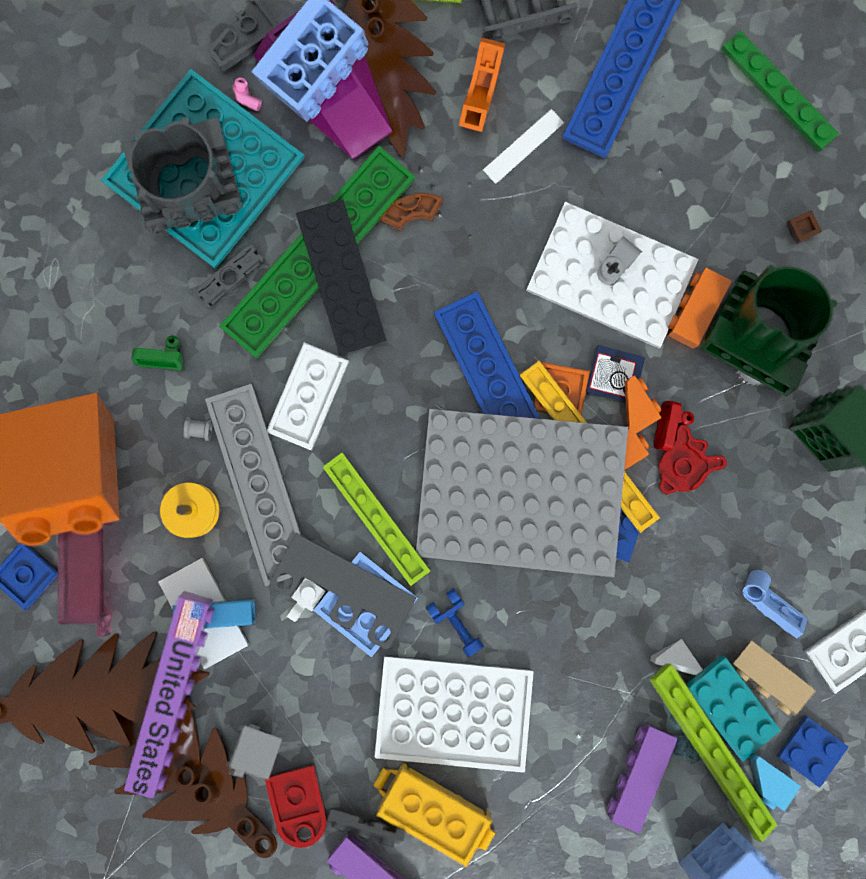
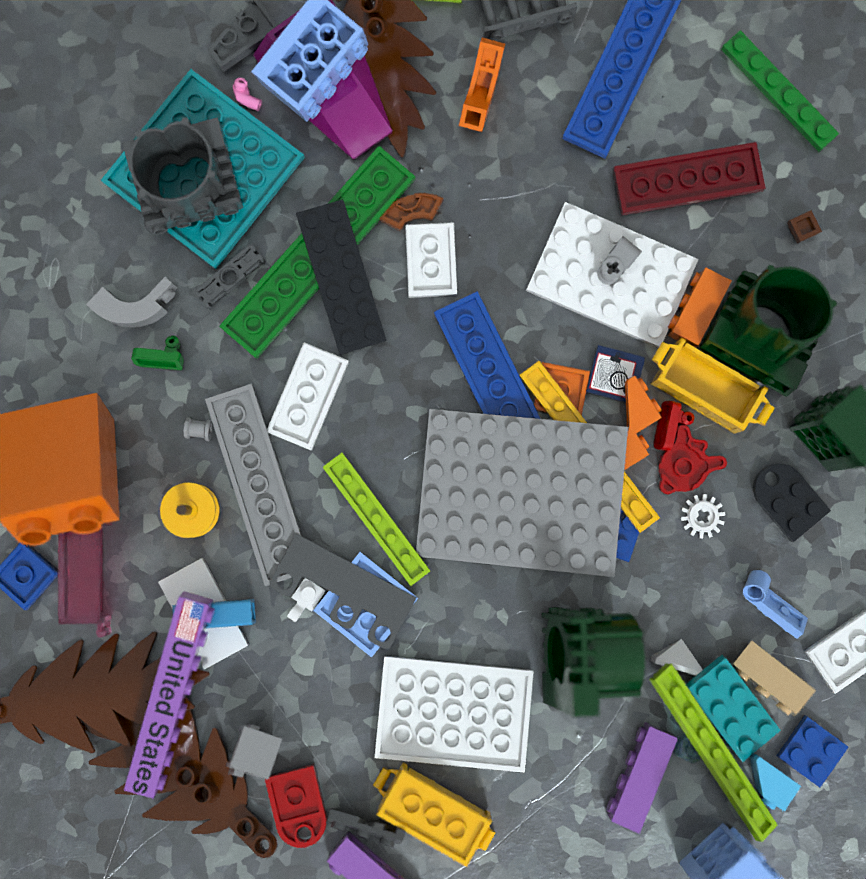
(133, 313): none -> light grey arch
(431, 260): none -> white tile
(471, 645): blue bar -> none
(523, 146): white sticker -> none
(590, 659): none -> dark green hose
(688, 178): none -> dark red plate
(709, 386): none -> yellow container
(713, 517): none -> white gear
(790, 501): none -> black plate

